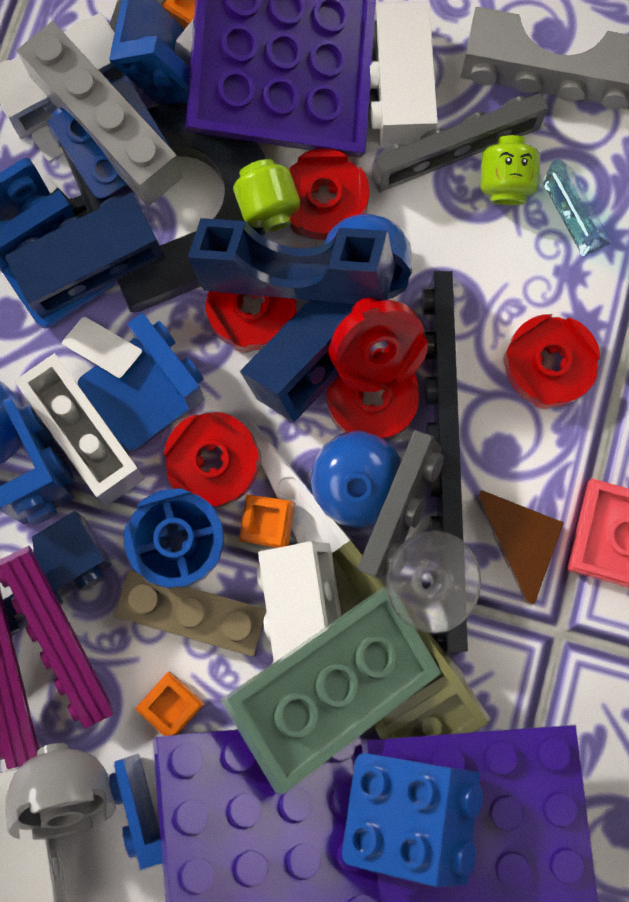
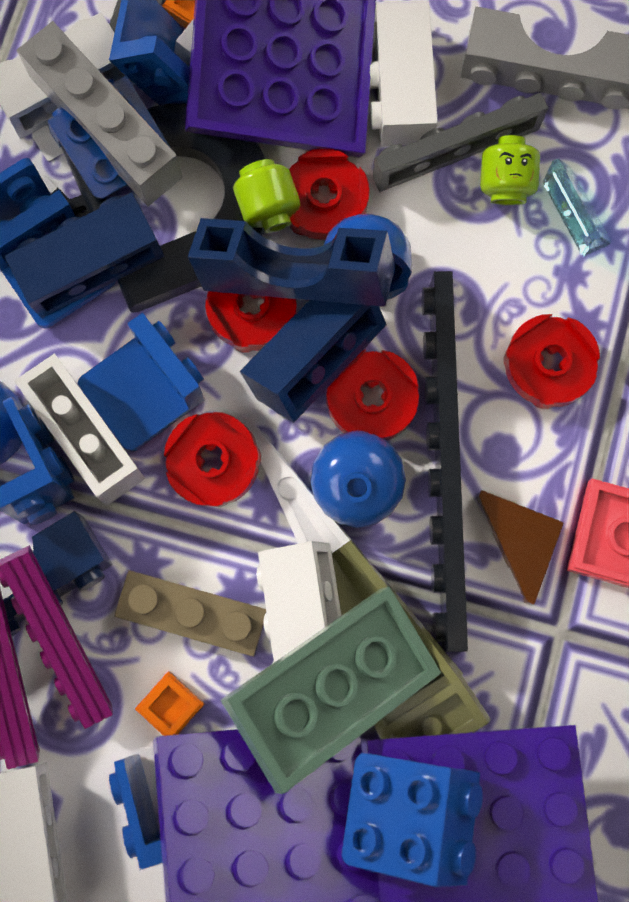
(58, 793): light grey cylinder -> none
(102, 347): white sticker -> none
(174, 538): blue cylinder -> none
(267, 521): orange tile -> none
(364, 327): red plate -> none
(403, 504): dark grey plate -> none
(453, 585): clear dish -> none

